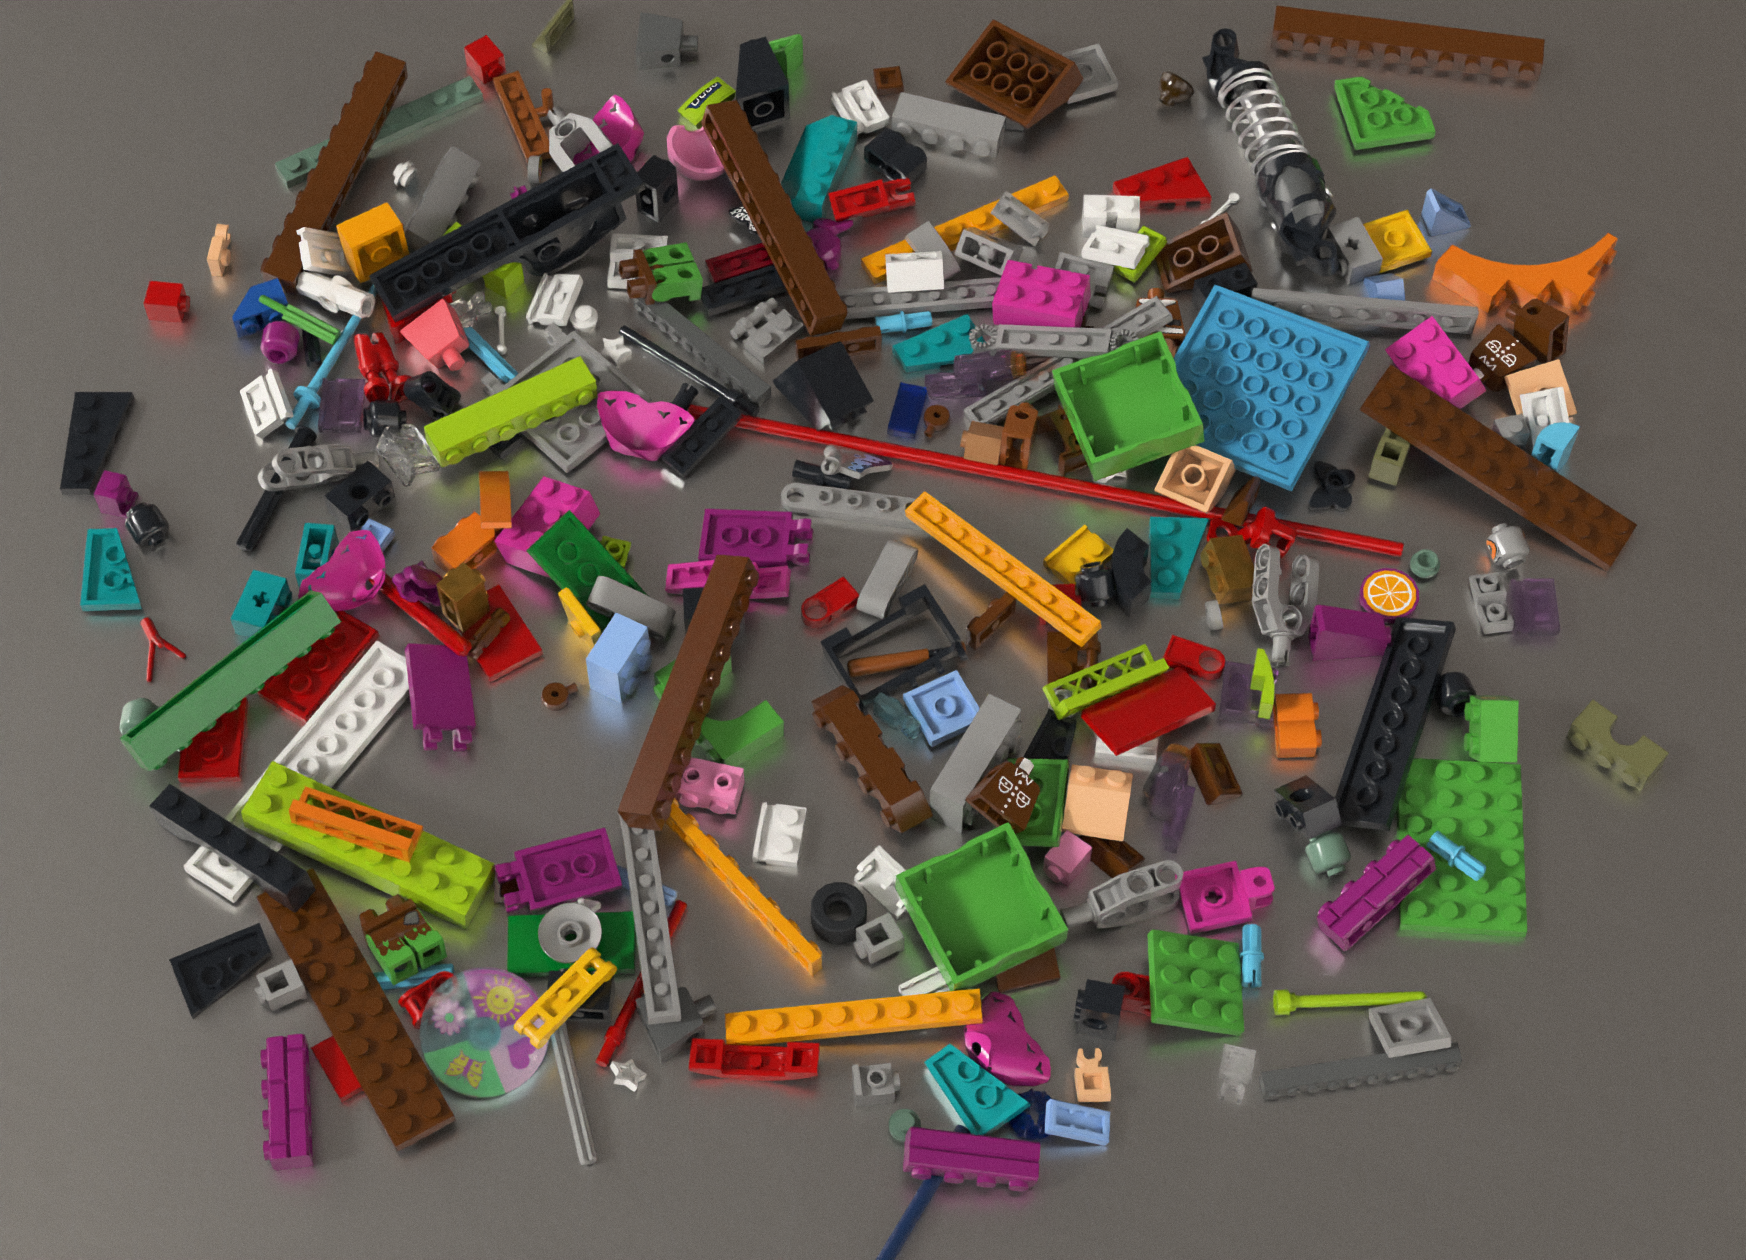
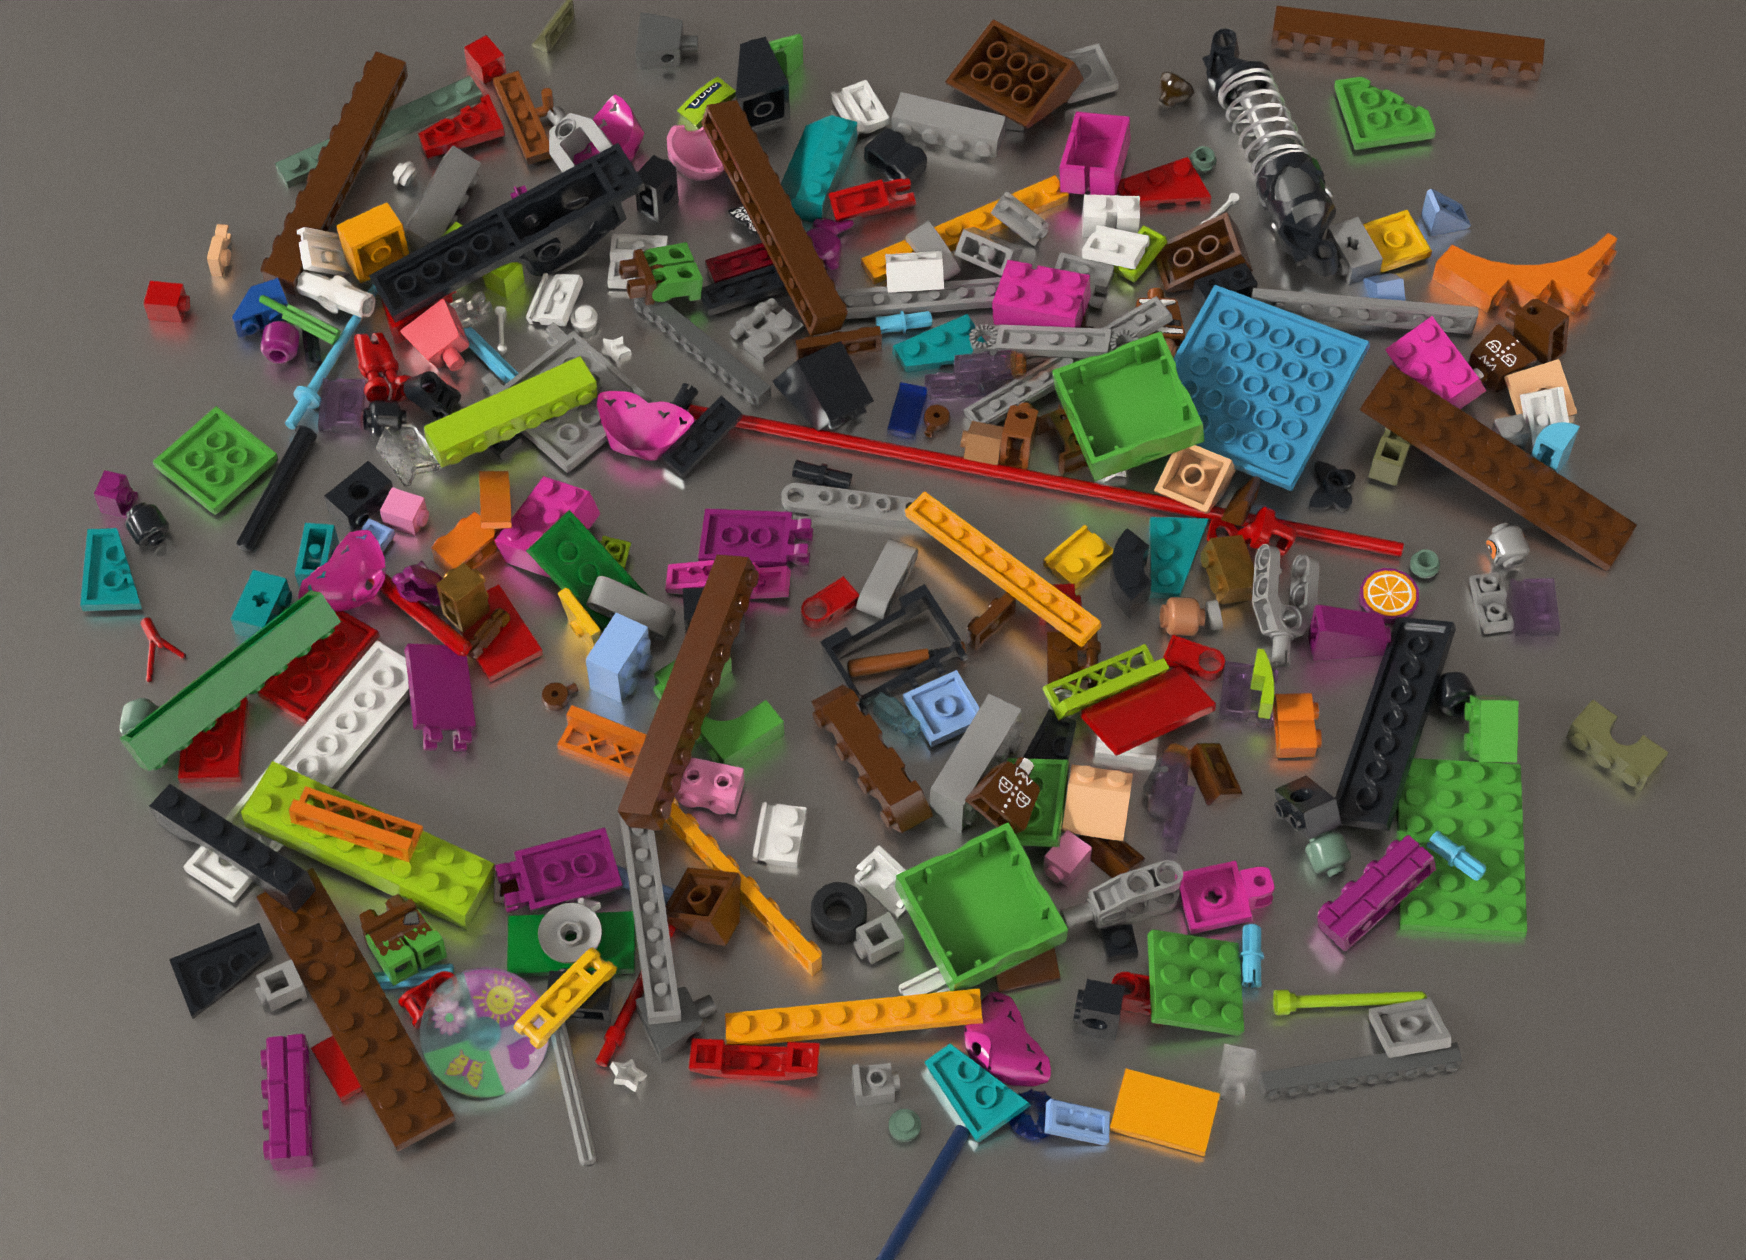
(90, 437): black wing -> none
(215, 460): none -> bright green plate
(266, 403): white plate -> none
(331, 465): light grey piece -> none
(404, 511): none -> bright pink brick
(467, 129): none -> red wing
(535, 169): light grey tile -> none
(604, 732): none -> orange fence
(706, 905): none -> reddish brown slope
(731, 395): black bar -> none
(852, 462): light grey arm -> none
(888, 80): reddish brown tile -> none
(971, 1157): magenta brick -> none
(1091, 1079): light nougat plate -> none
(1095, 154): none -> dark pink piece
(1095, 583): black head -> none
(1119, 943): none -> black plate
(1164, 1112): none -> light orange tile
(1182, 616): none -> nougat head
(1203, 159): none -> sand green plate

